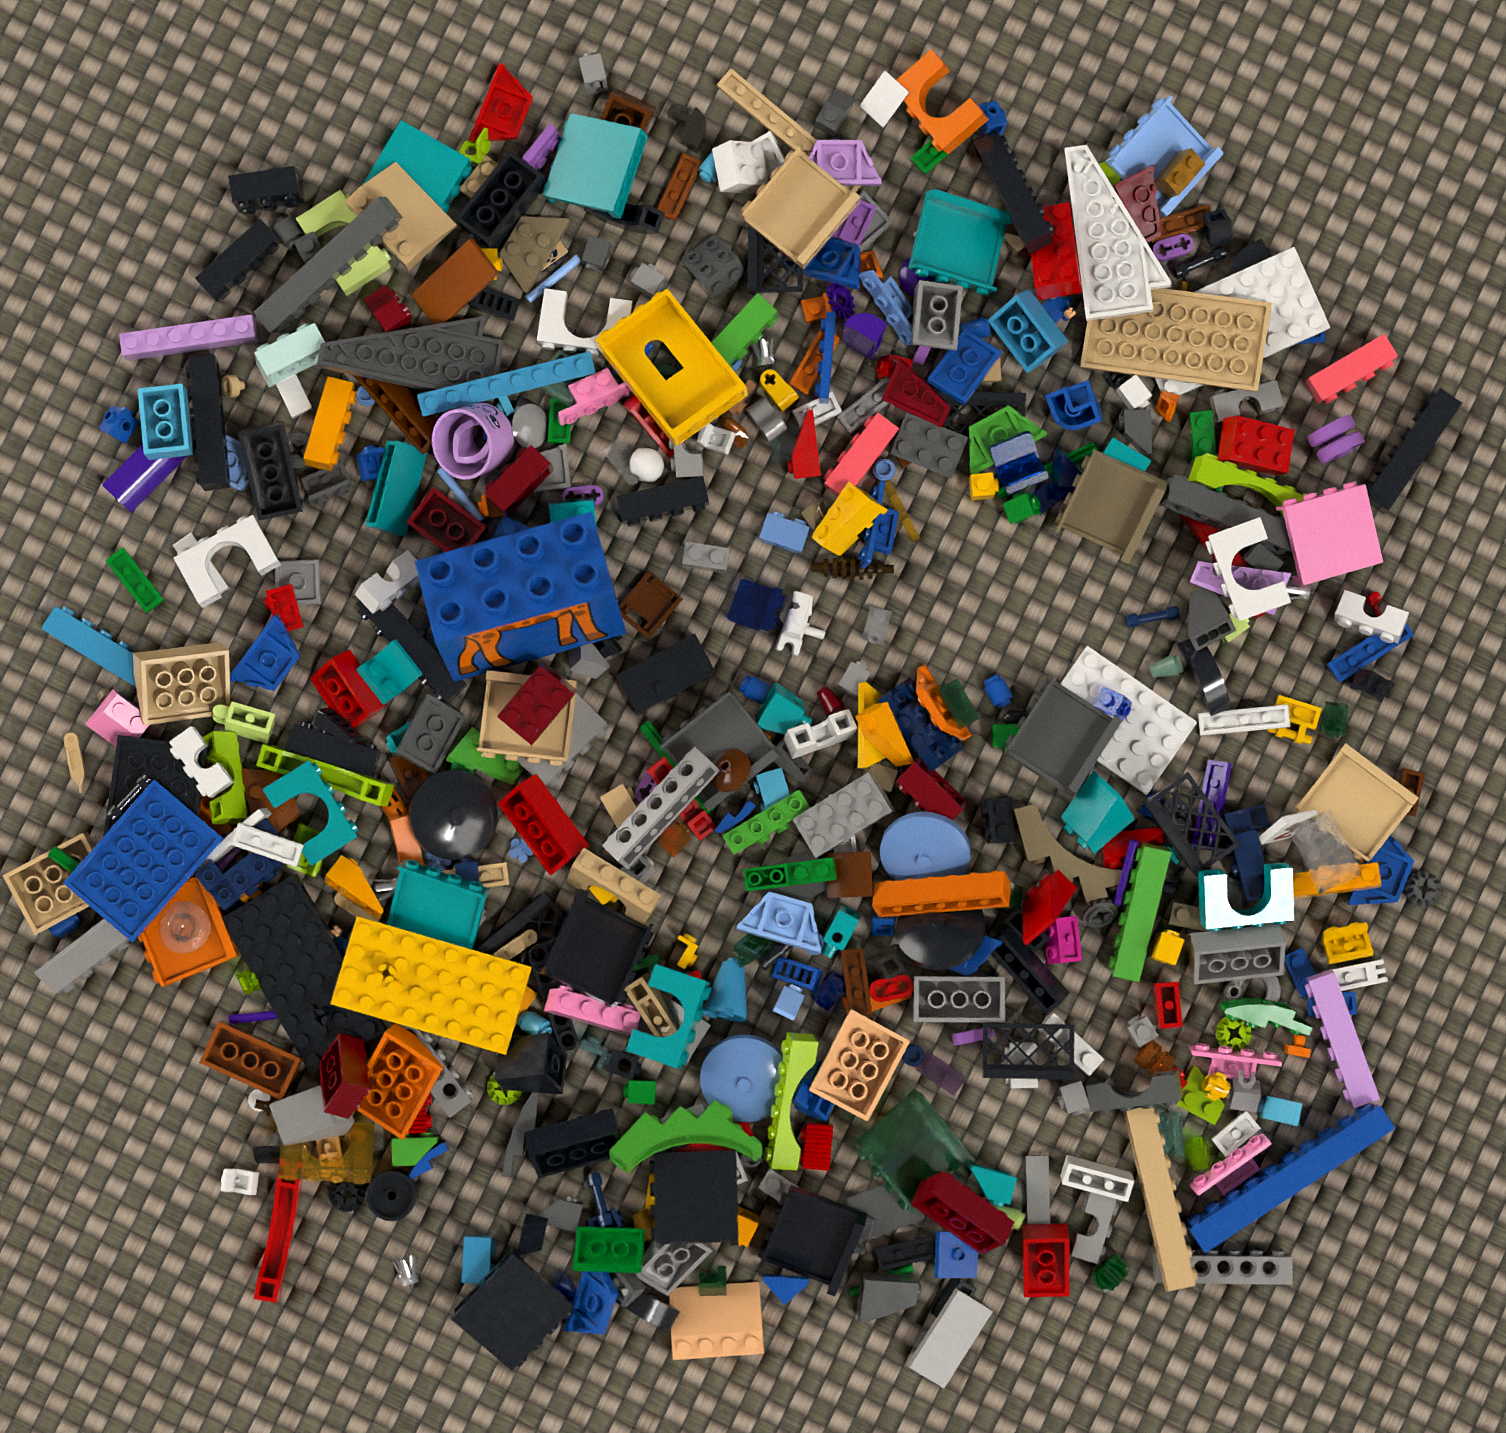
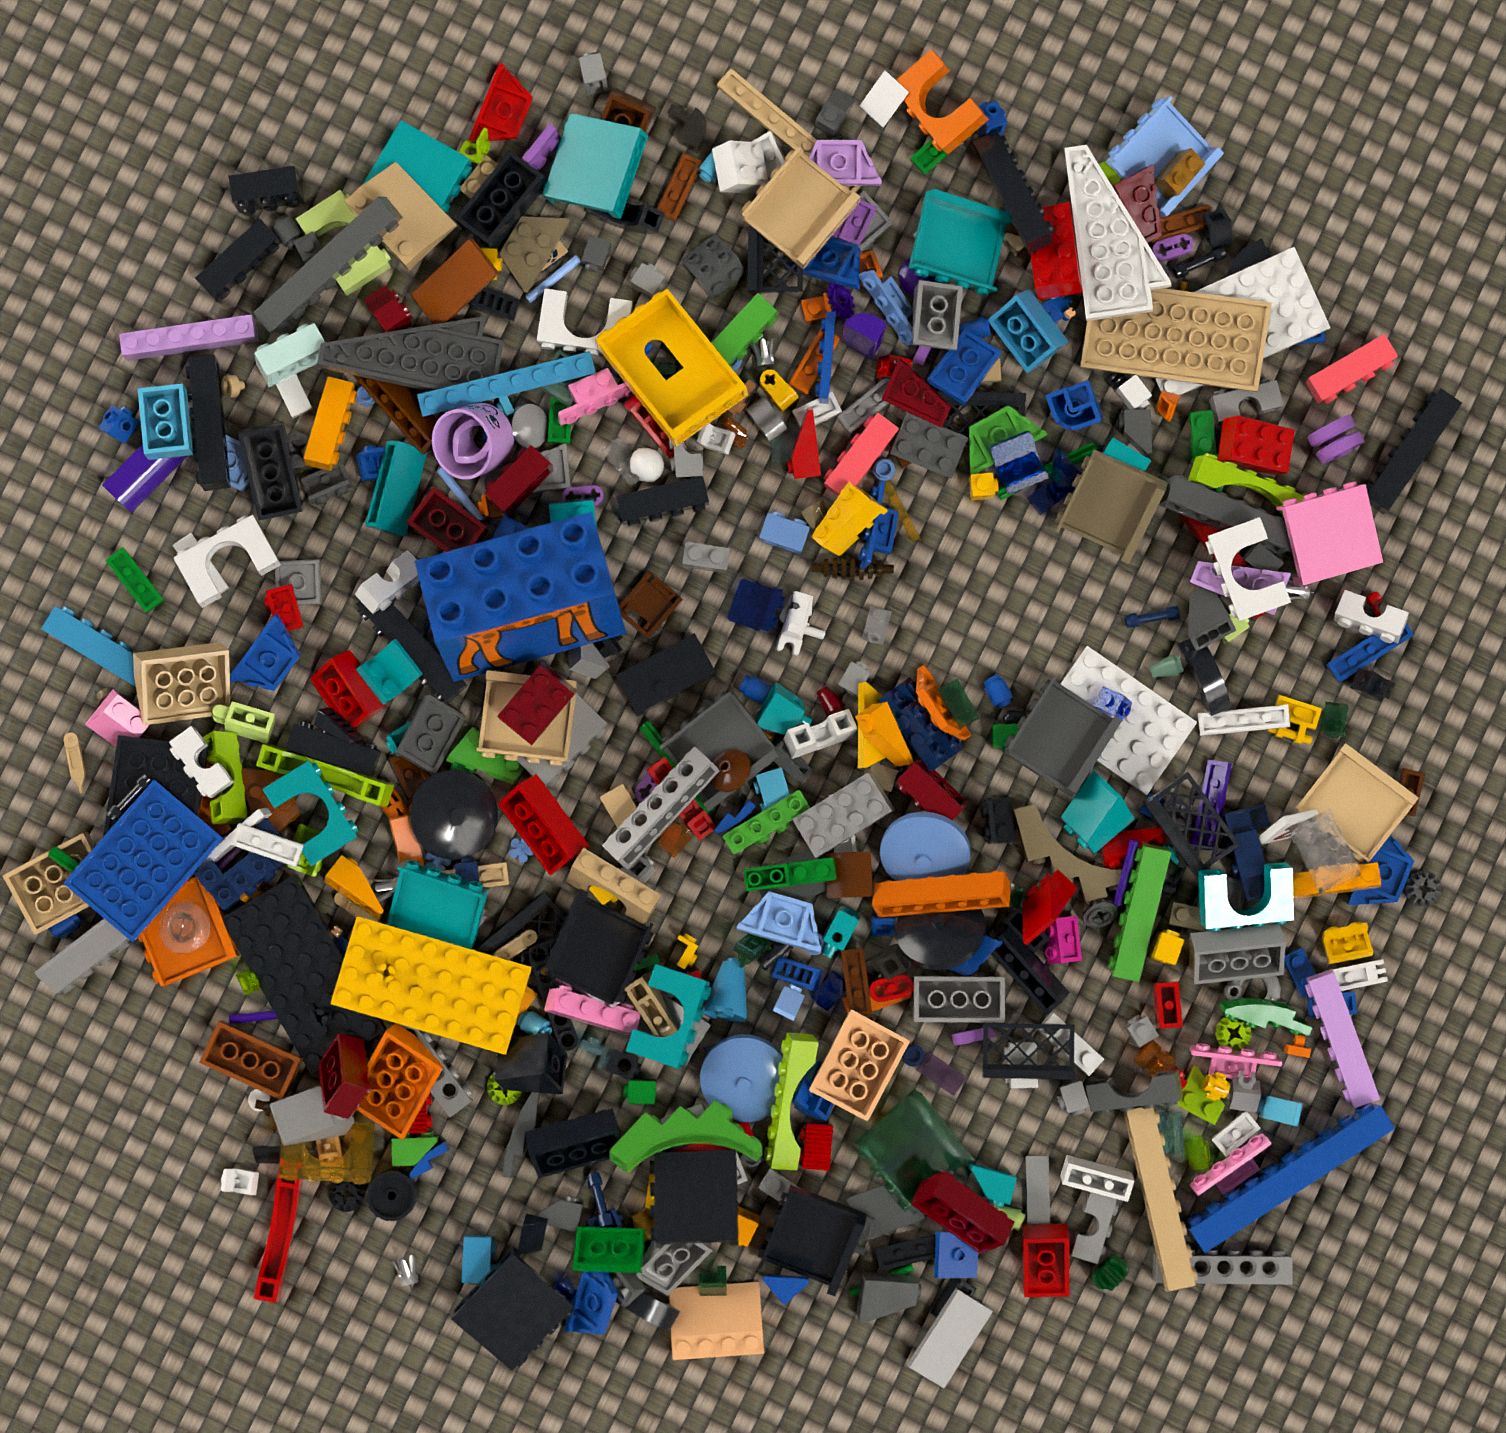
(1022, 507): green brick -> none

